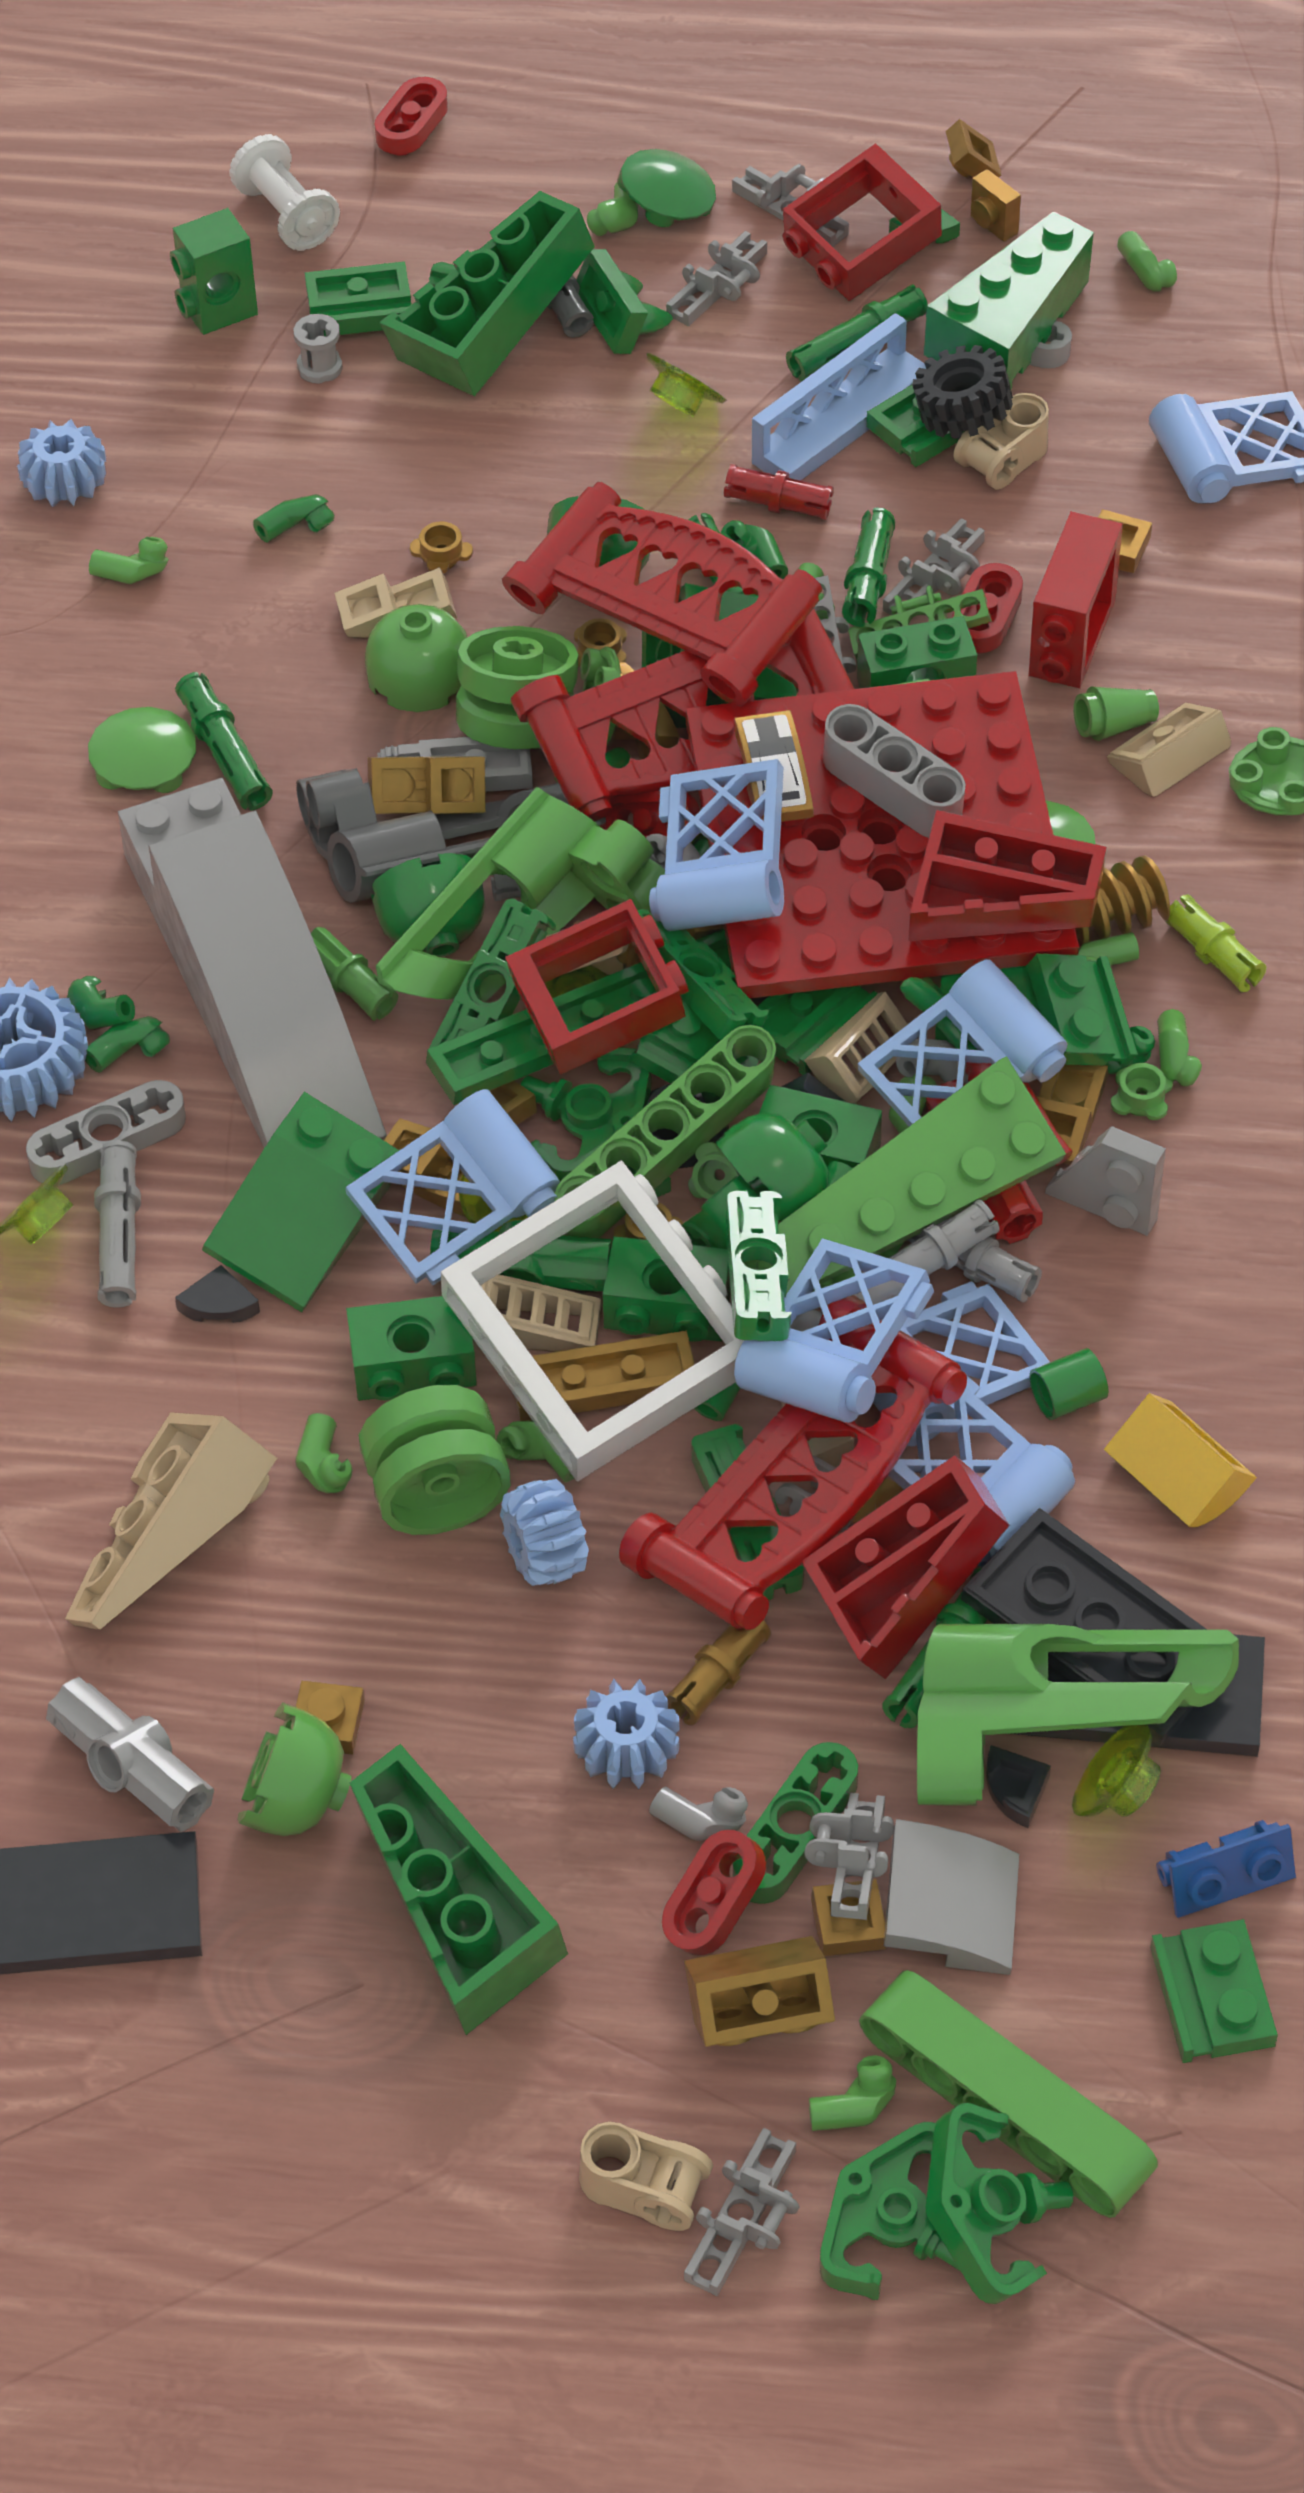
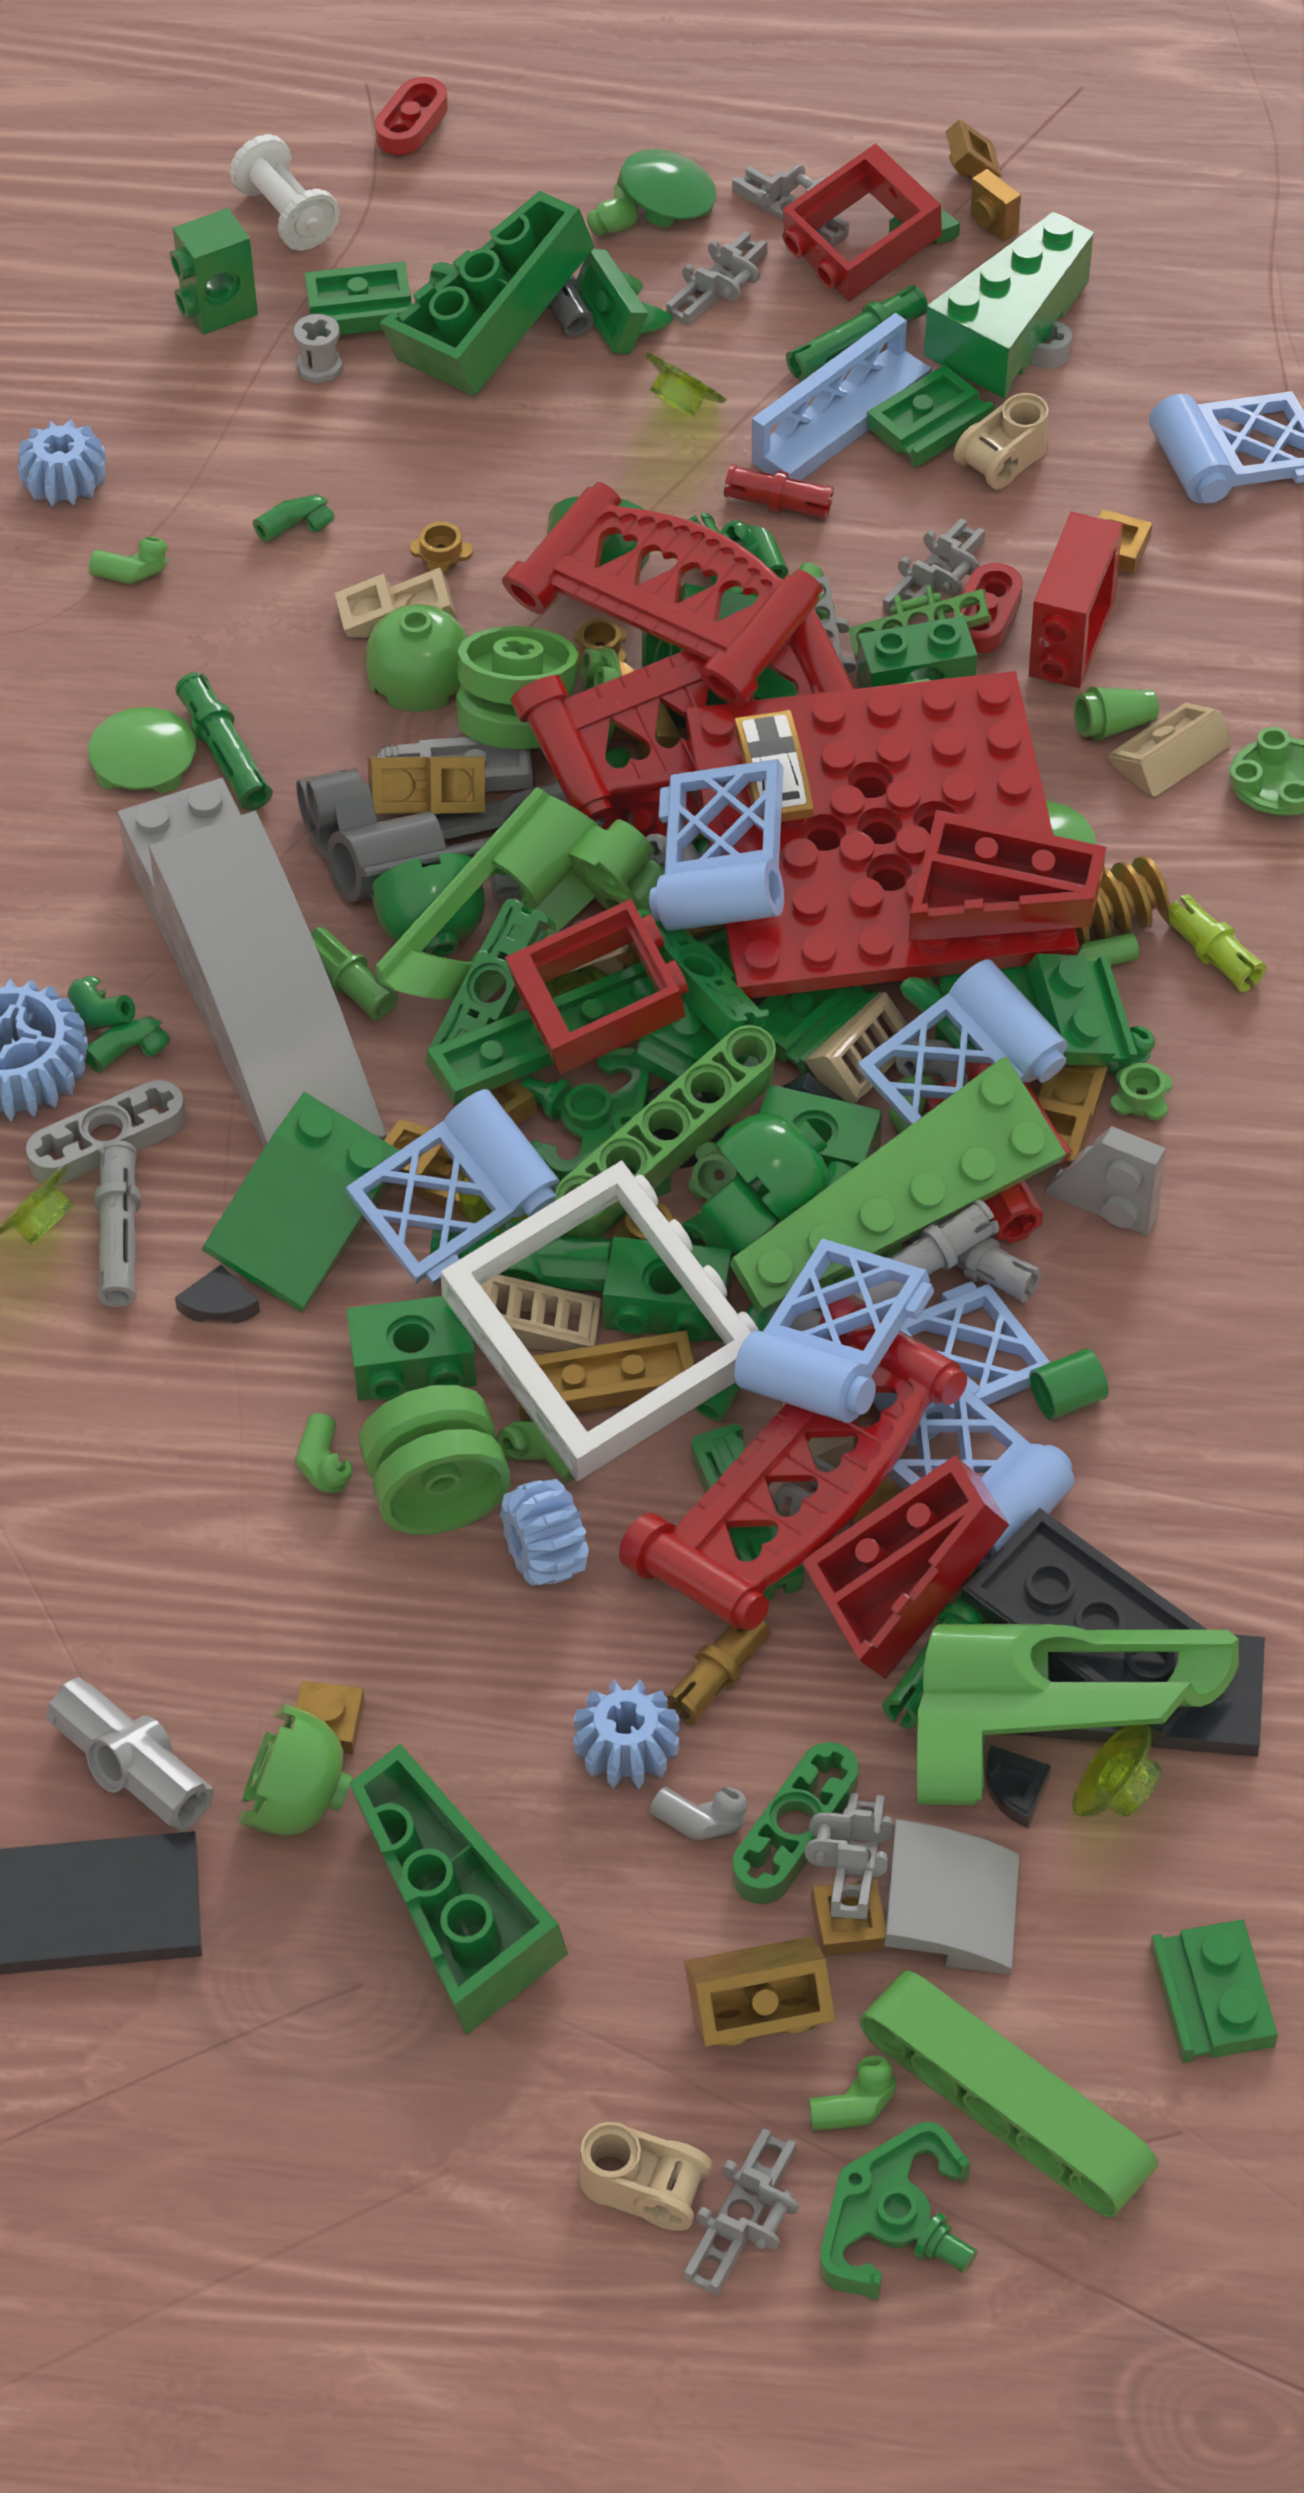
(189, 1488): tan wedge -> none
(711, 1891): red plate -> none
(755, 1293): piece -> none
(866, 576): green pin -> none
(881, 748): light grey beam -> none
(962, 391): black tyre -> none
(981, 2203): green piece -> none
(1145, 264): bright green arm -> none
(1174, 1049): bright green arm -> none
(1179, 1462): yellow brick -> none
(1240, 1866): blue hinge -> none

